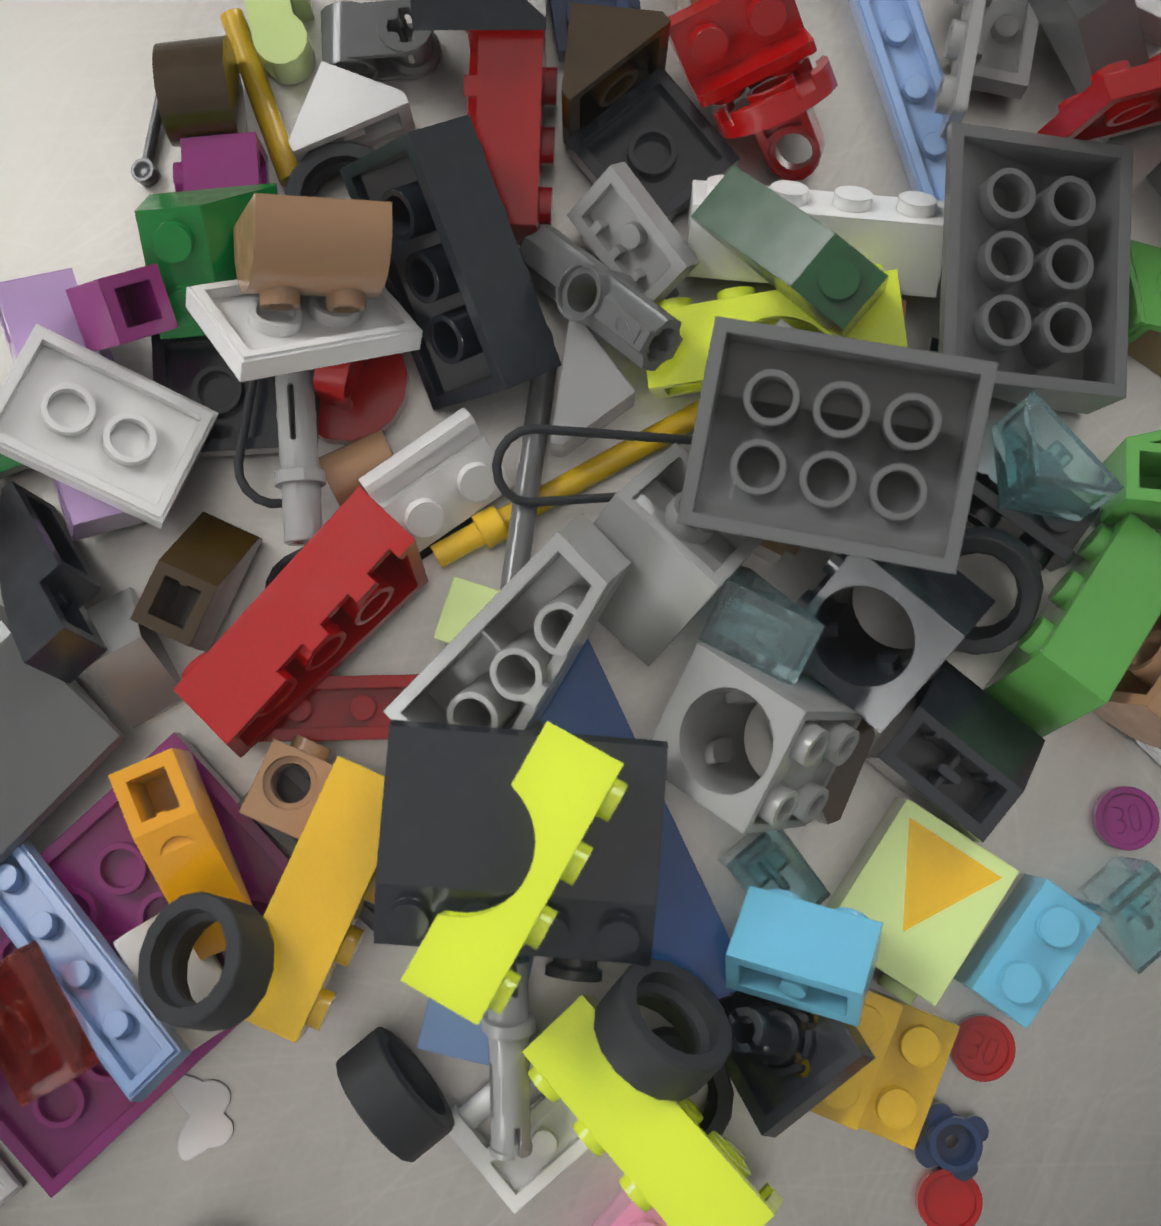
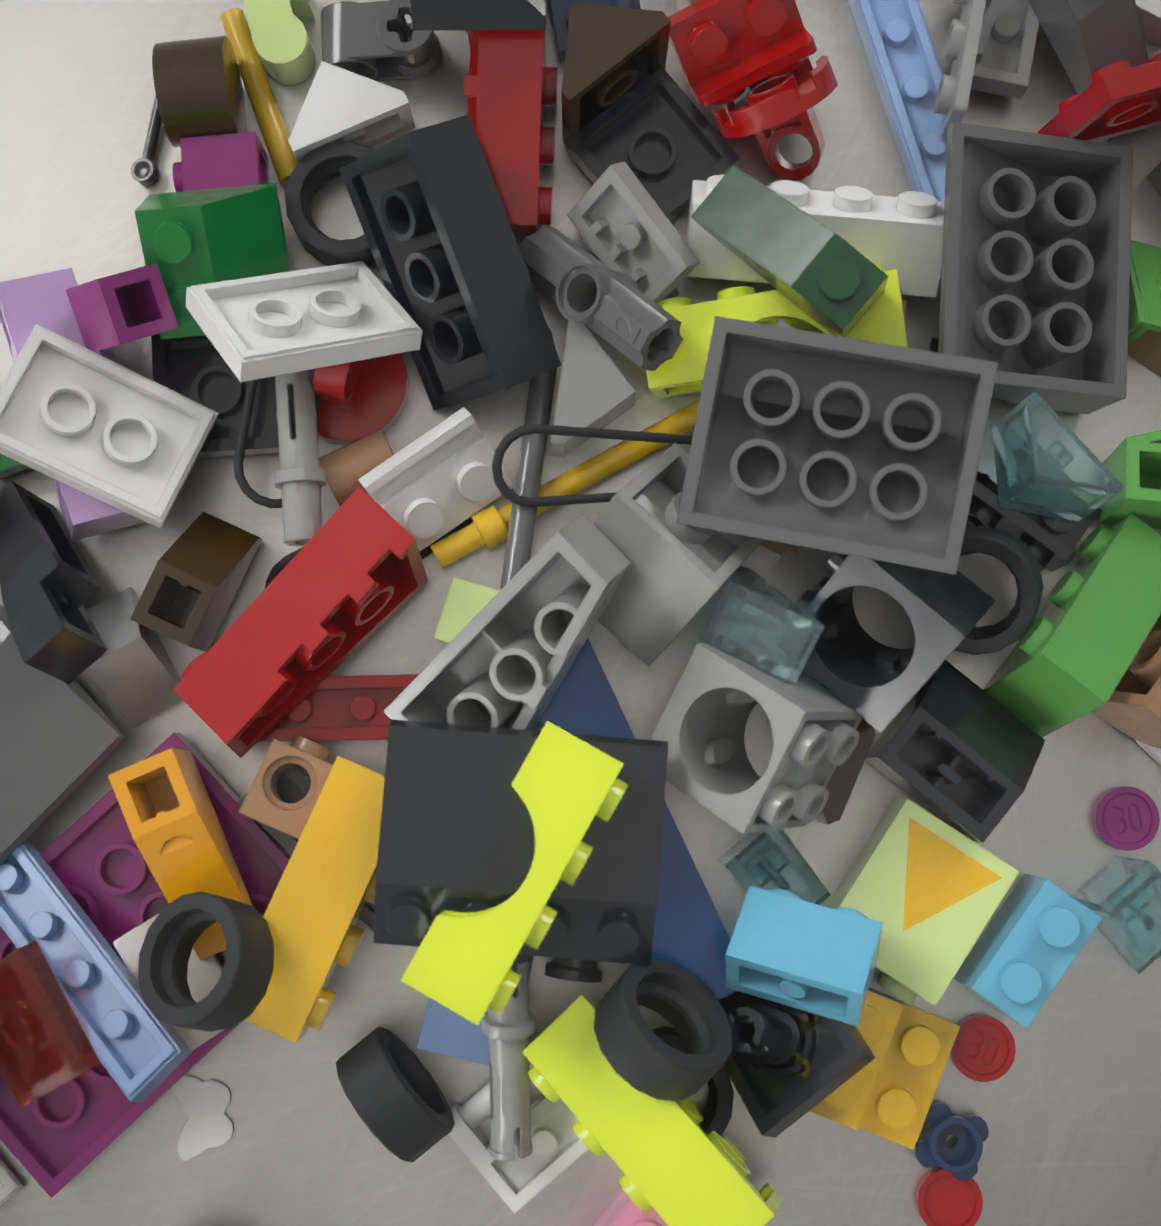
(313, 249): medium nougat brick -> none

